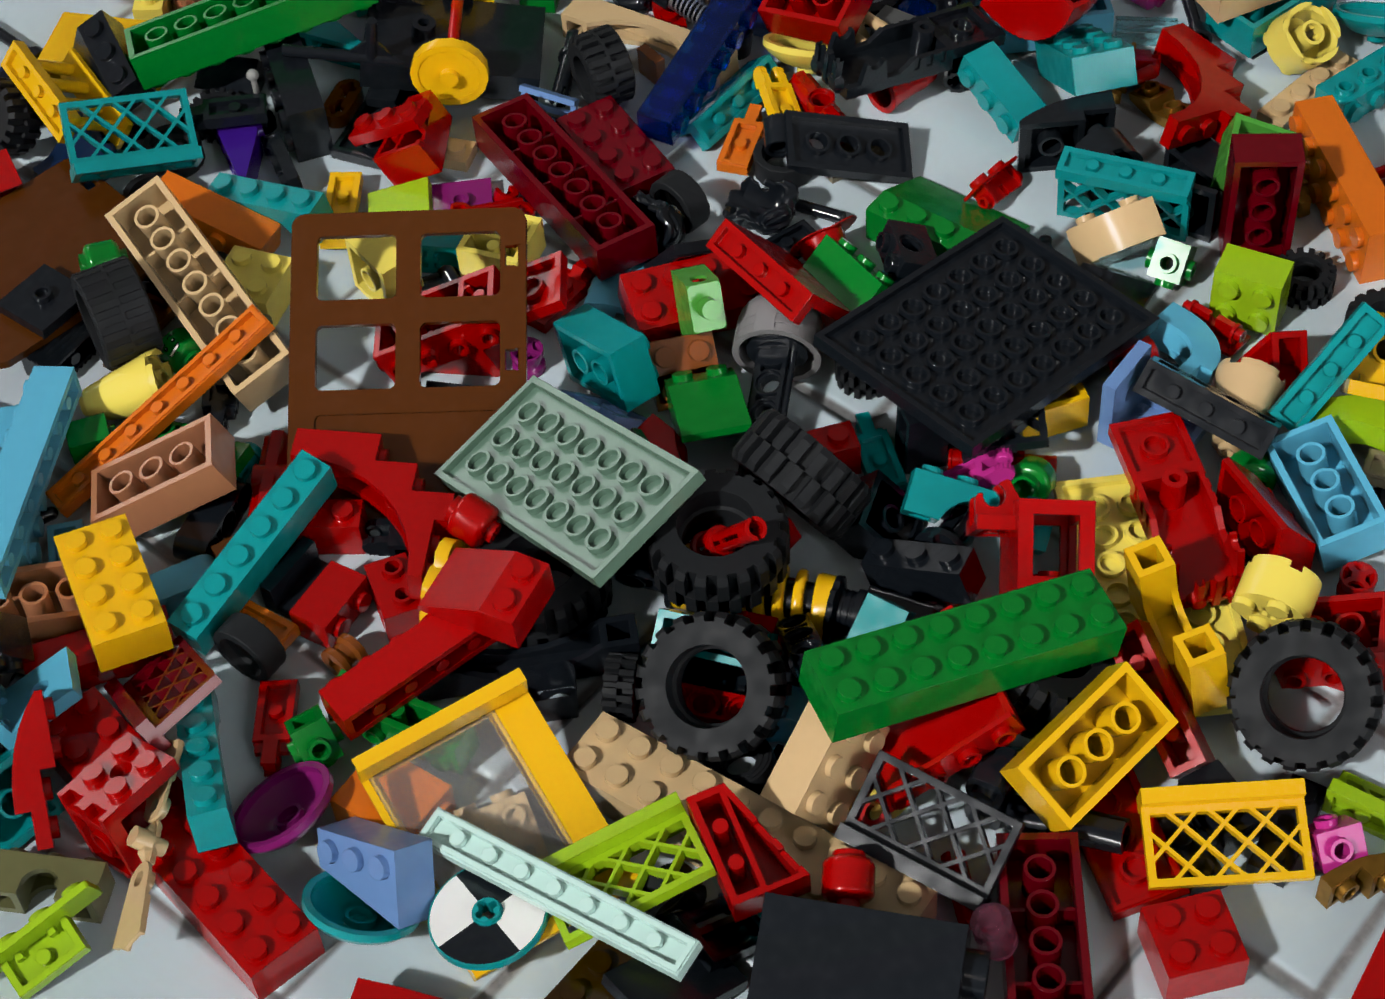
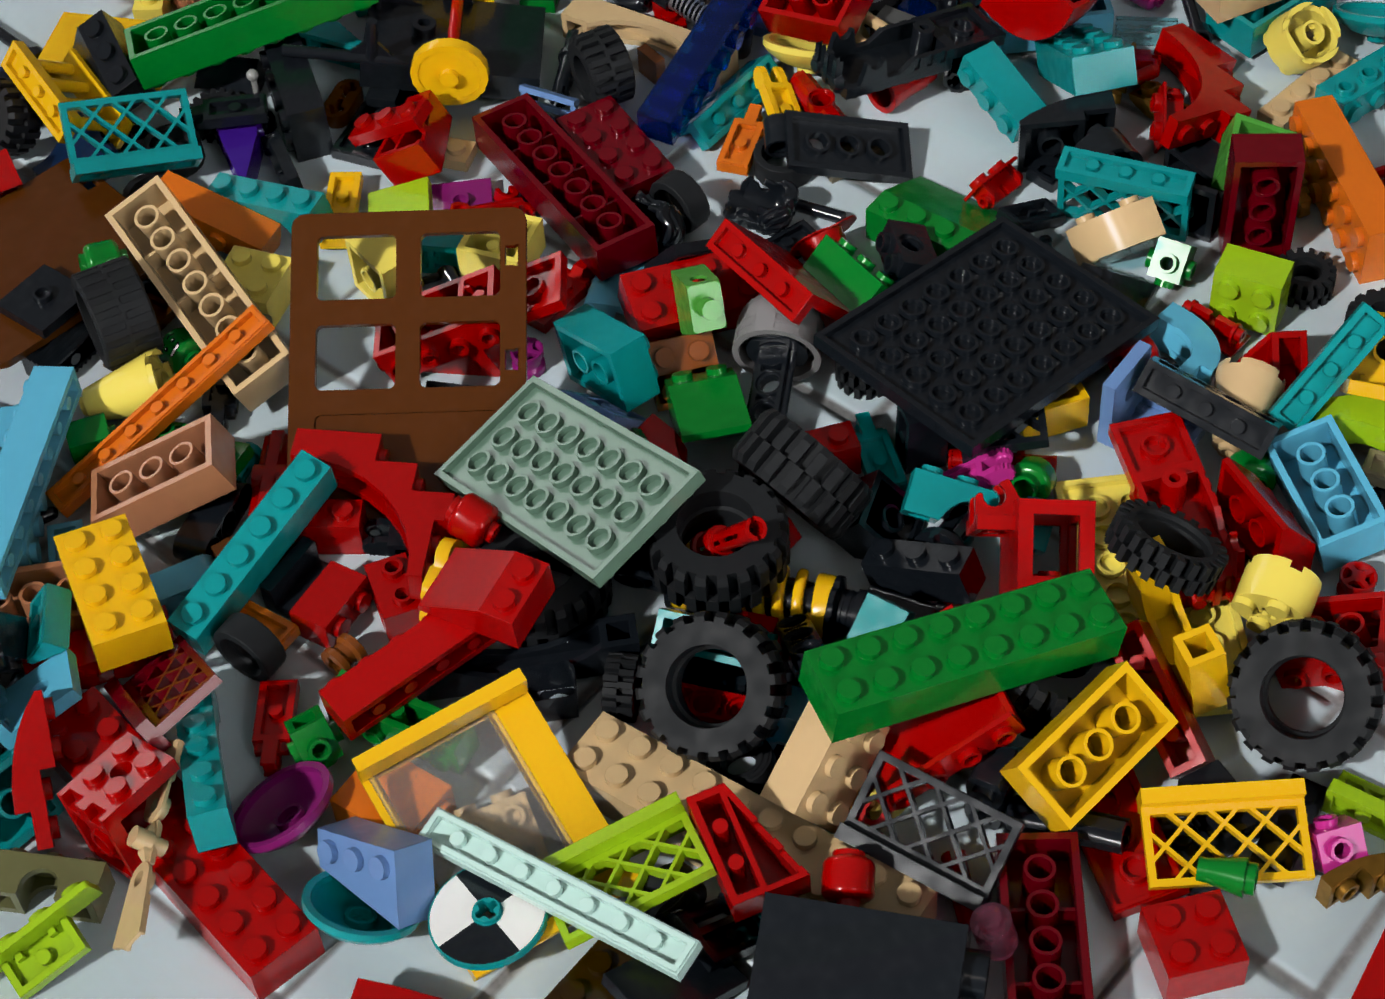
(49, 623): none -> teal slope
(1033, 214): none -> black tile
(1043, 177): none -> black tile
(1163, 104): none -> red hinge
(1188, 560): none -> black tyre
(1230, 874): none -> green cone

